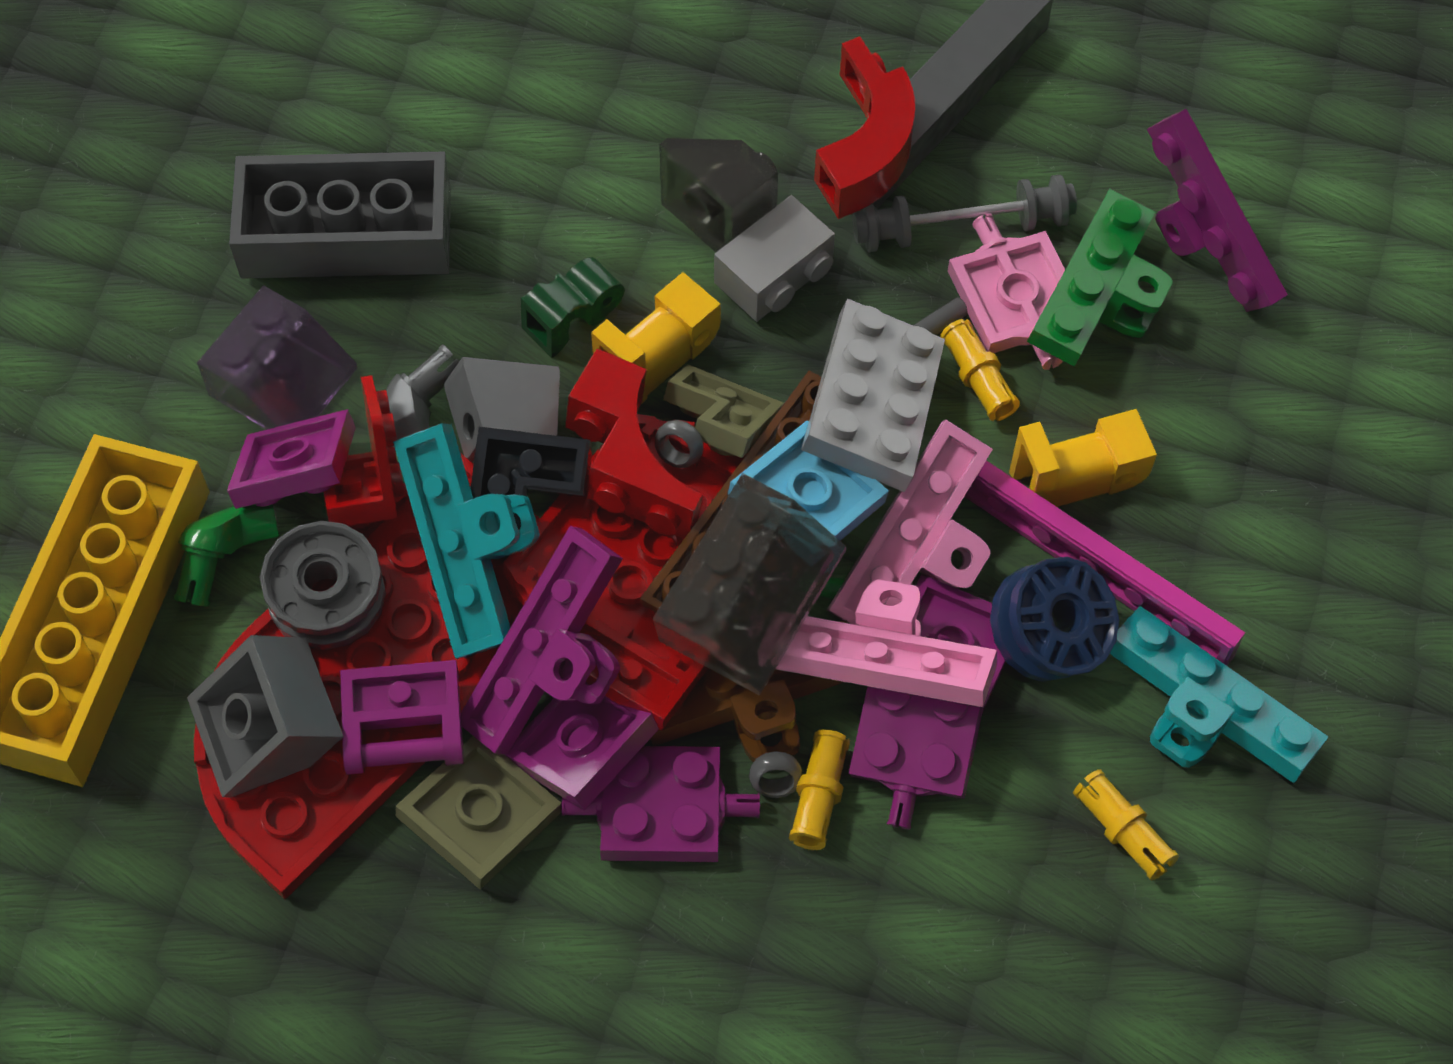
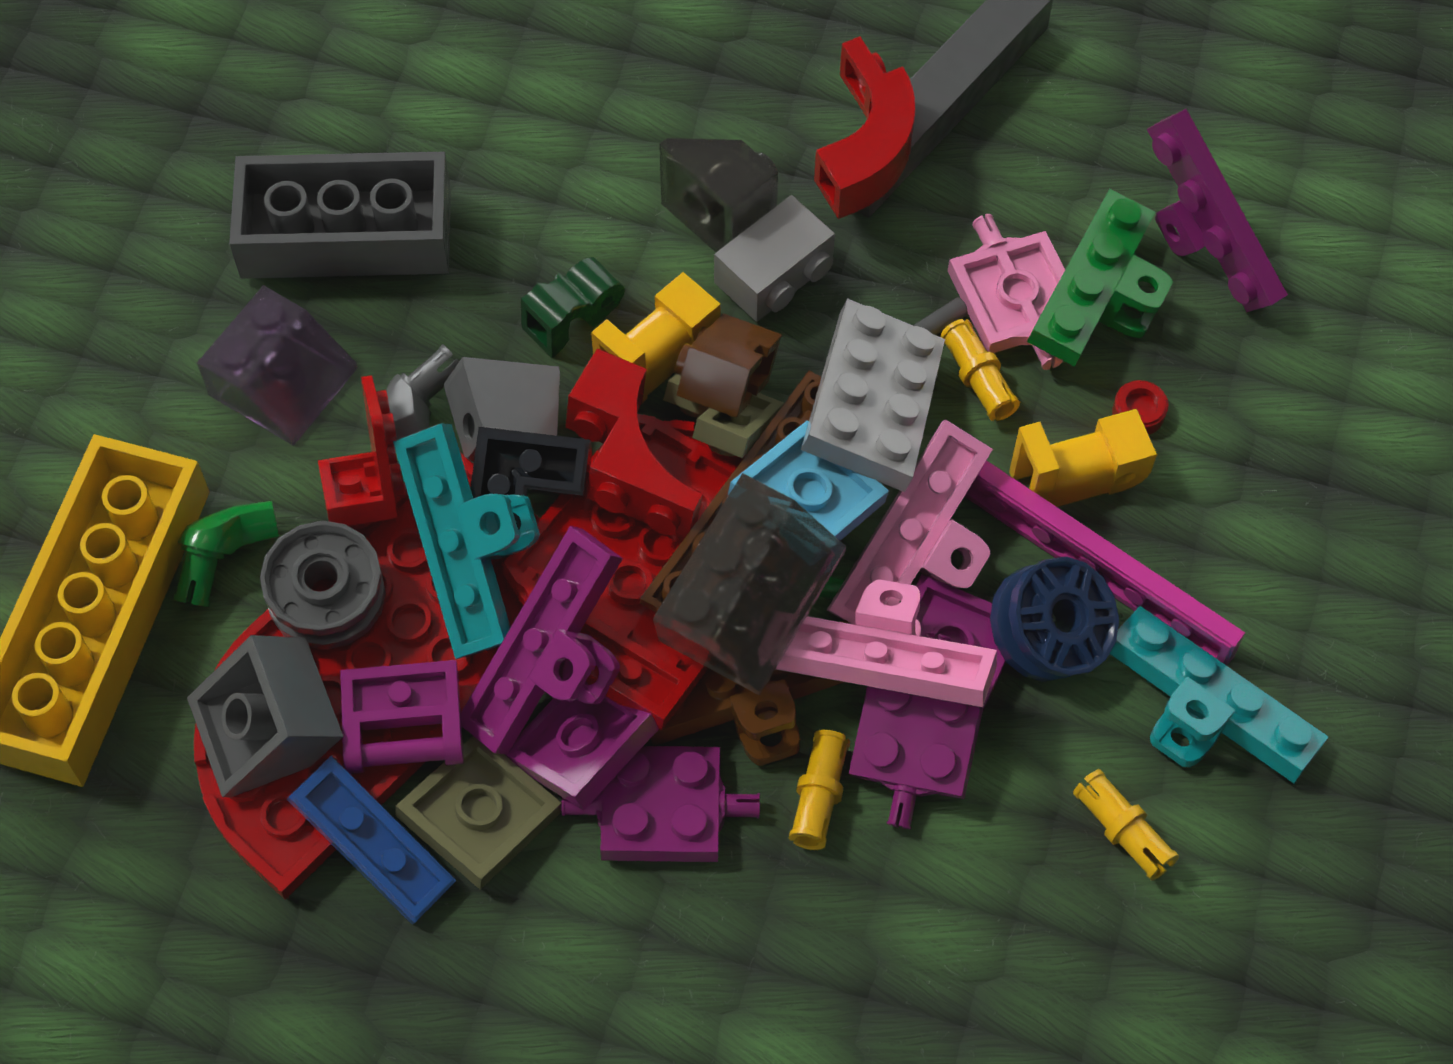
(292, 460): magenta plate -> none
(371, 840): none -> blue tile
(669, 453): dark grey piece -> none
(727, 364): none -> reddish brown brick
(775, 761): dark grey piece -> none
(1032, 203): dark grey axle -> none
(1147, 399): none -> red tile

